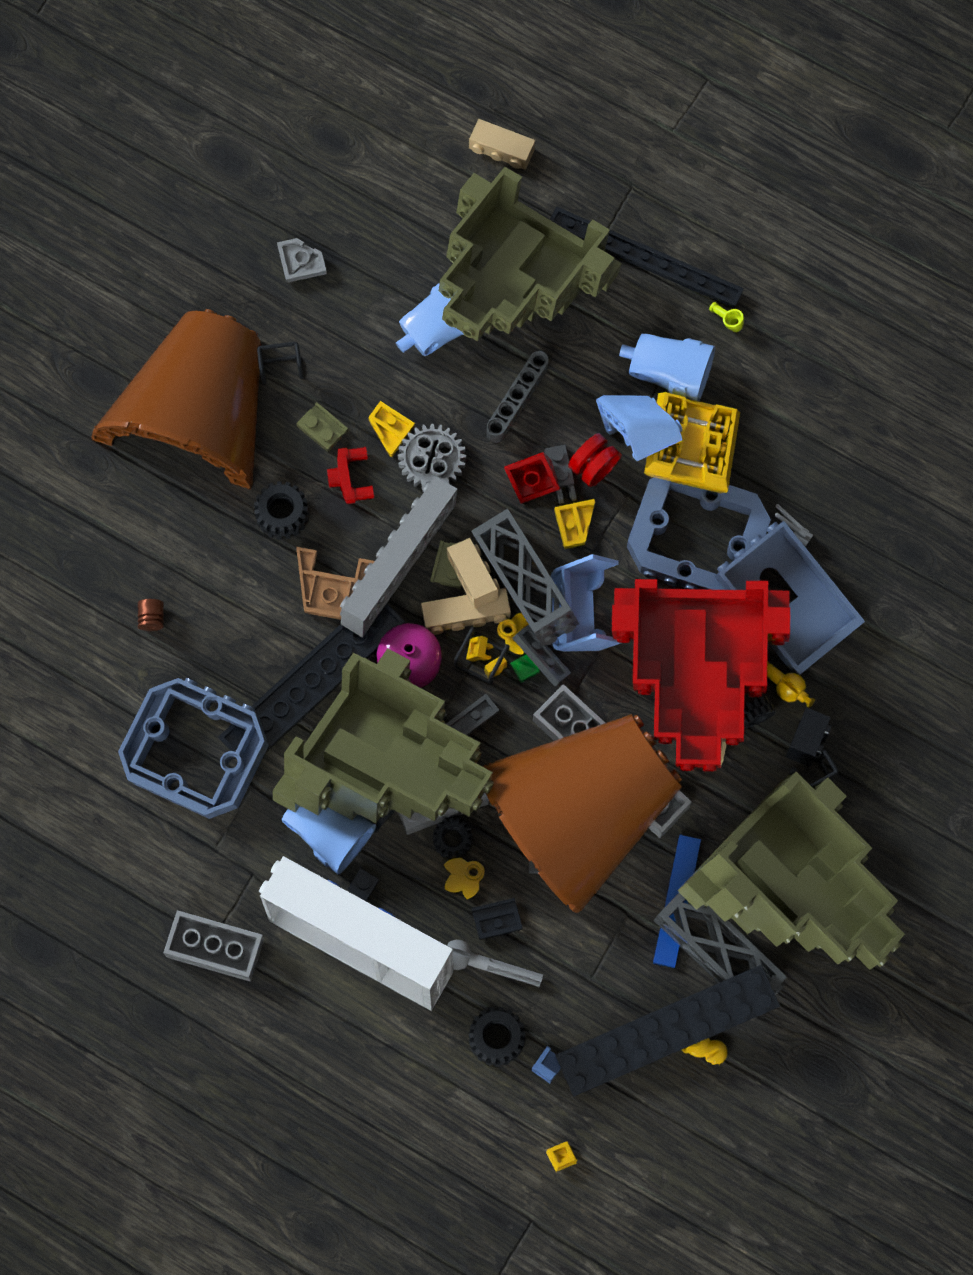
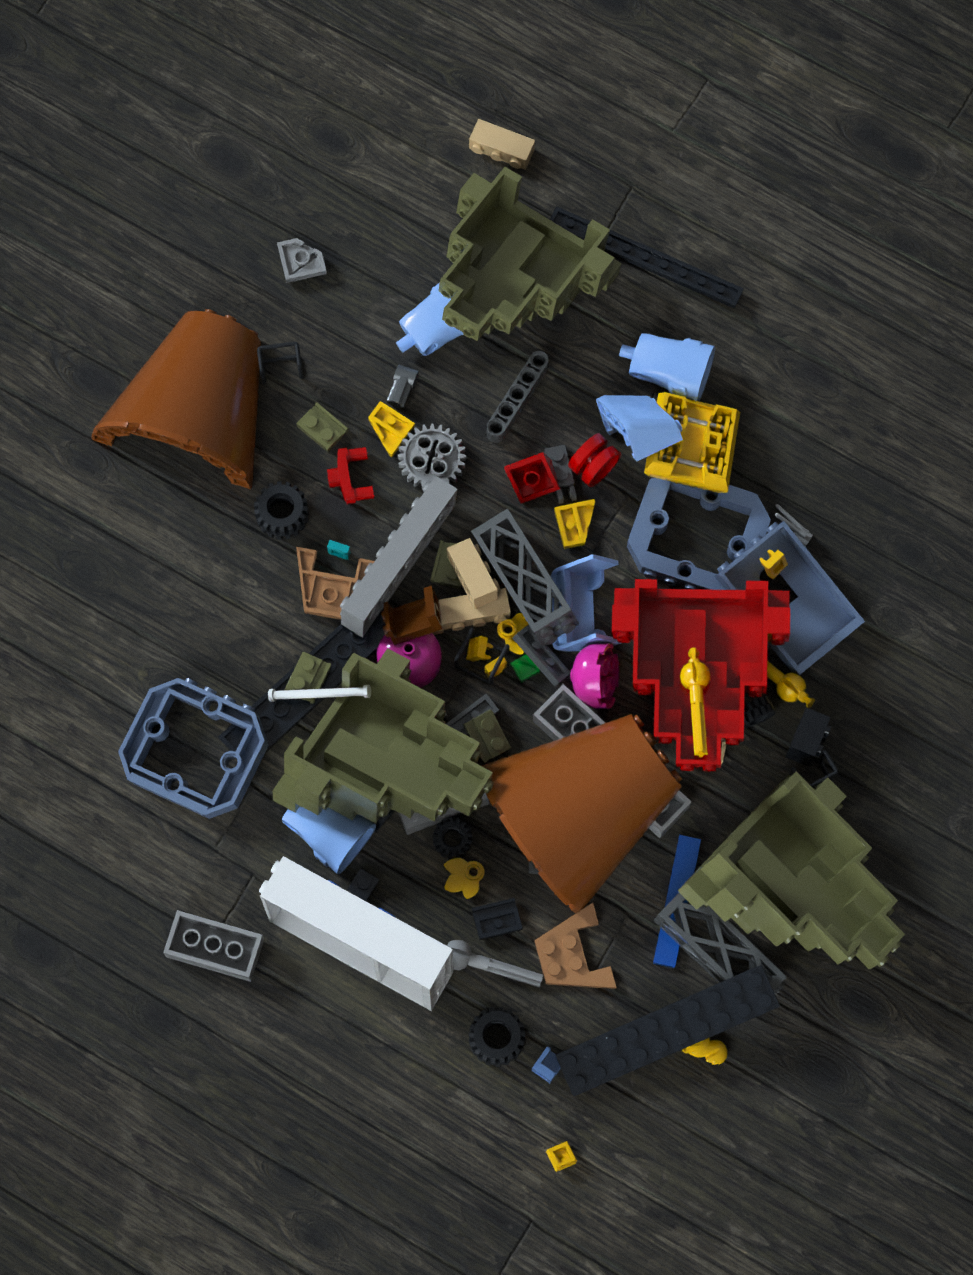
(150, 614): copper piece -> none
(308, 674): none -> olive plate
(338, 550): none -> teal tile
(364, 691): none -> white bar
(404, 380): none -> dark grey piece
(412, 618): none -> reddish brown panel
(489, 733): none -> olive plate
(564, 958): none -> medium nougat wing
(596, 675): none -> dark pink cylinder
(696, 677): none -> yellow piece
(729, 317): neon yellow bar -> none
(774, 564): none -> yellow tile

